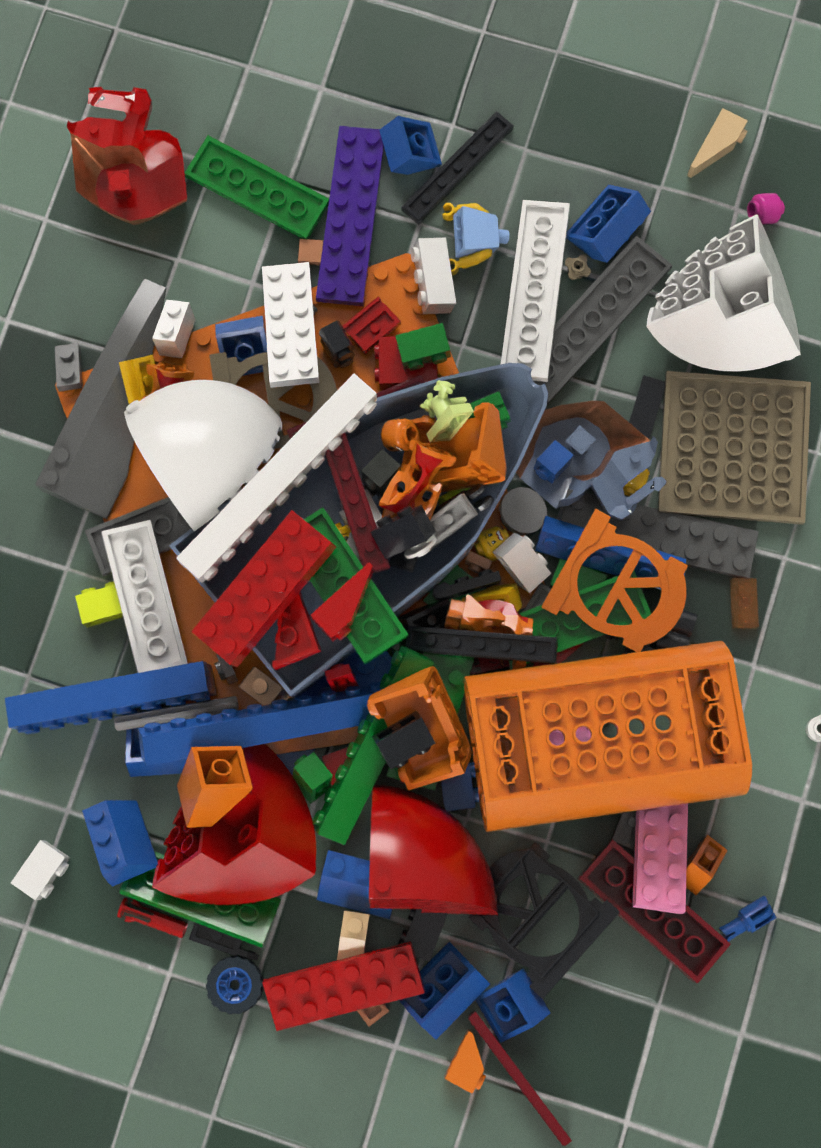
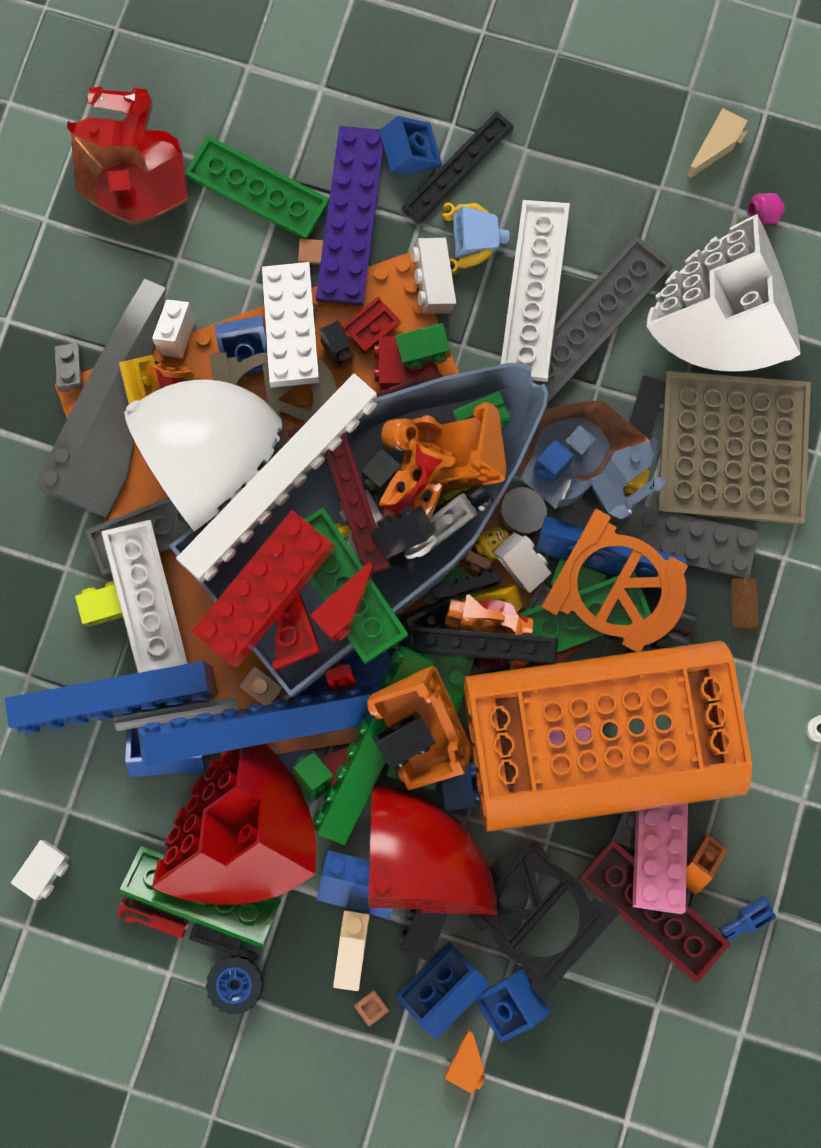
(120, 840): blue slope -> none
(212, 783): orange slope -> none
(225, 670): dark grey plate -> none
(343, 986): red plate -> none
(450, 412): yellowish green piece -> none
(519, 1078): dark red tile -> none
(574, 273): dark tan plate -> none
(608, 222): blue slope -> none

